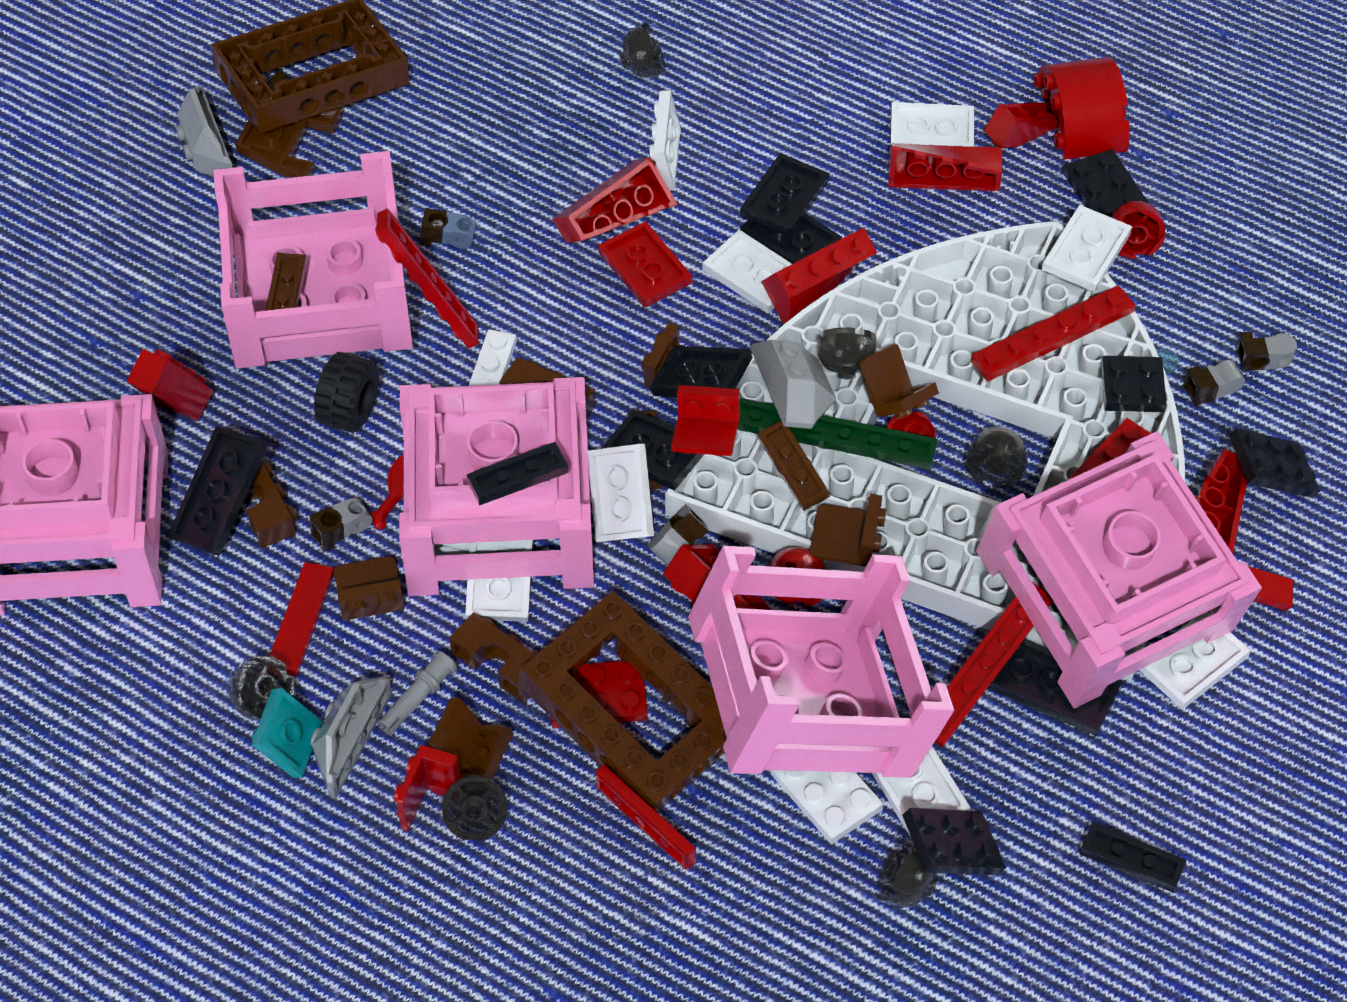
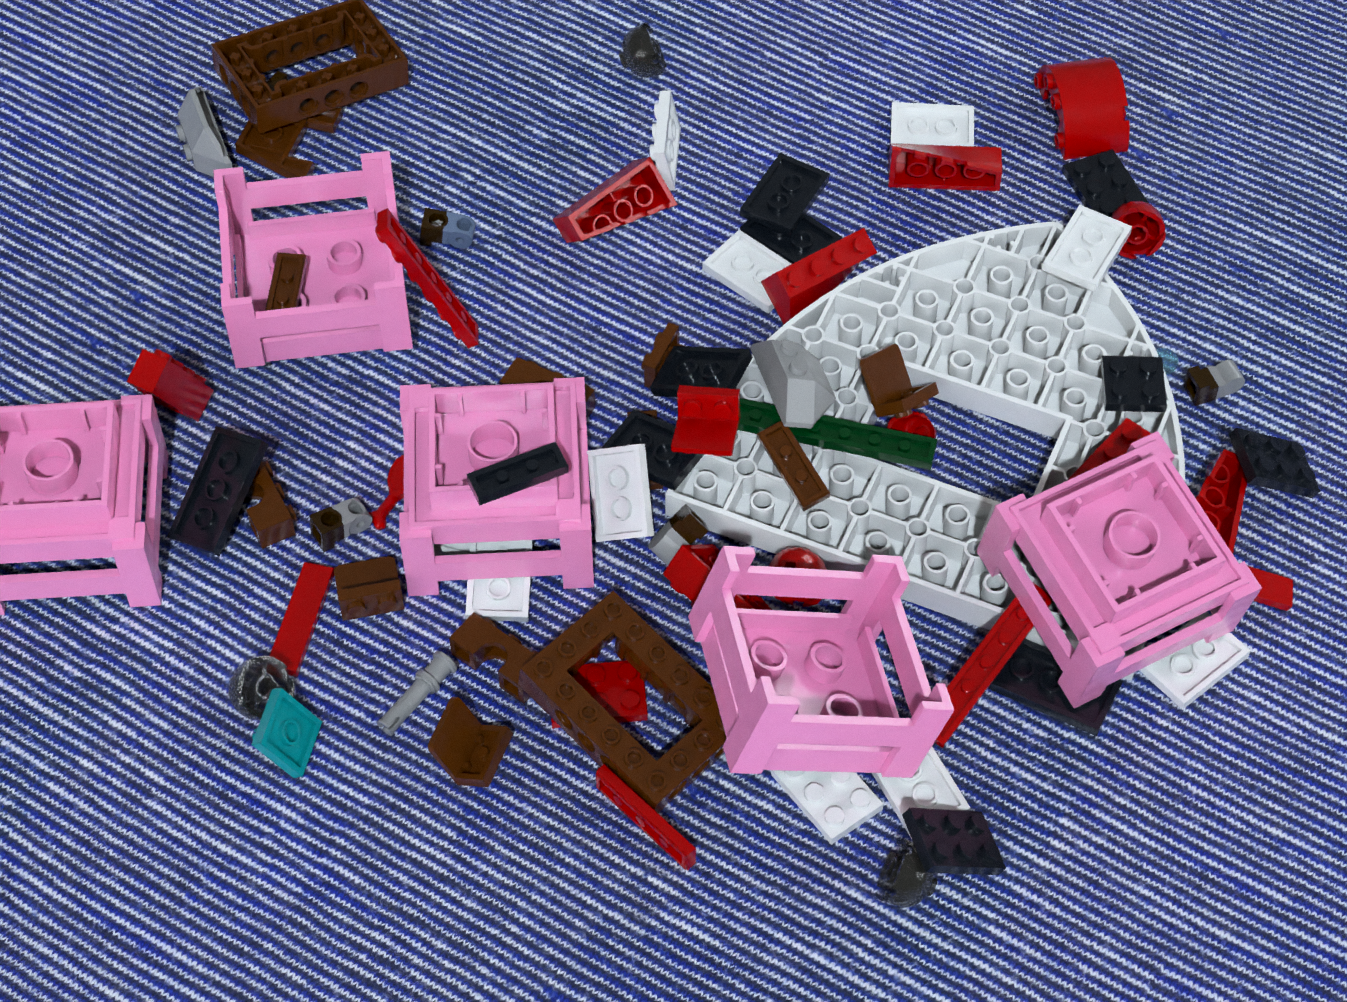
(346, 392): black tyre -> none
(347, 729): light grey wedge -> none
(426, 770): red bracket -> none
(474, 807): clear smoke cylinder -> none
(493, 358): white plate -> none
(645, 264): red plate -> none
(843, 349): clear smoke cylinder -> none
(848, 533): reddish brown bracket -> none
(997, 457): clear smoke cylinder -> none
(1020, 123): red slope -> none
(1052, 333): red plate -> none
(1133, 857): black plate -> none
(1265, 352): leg -> none

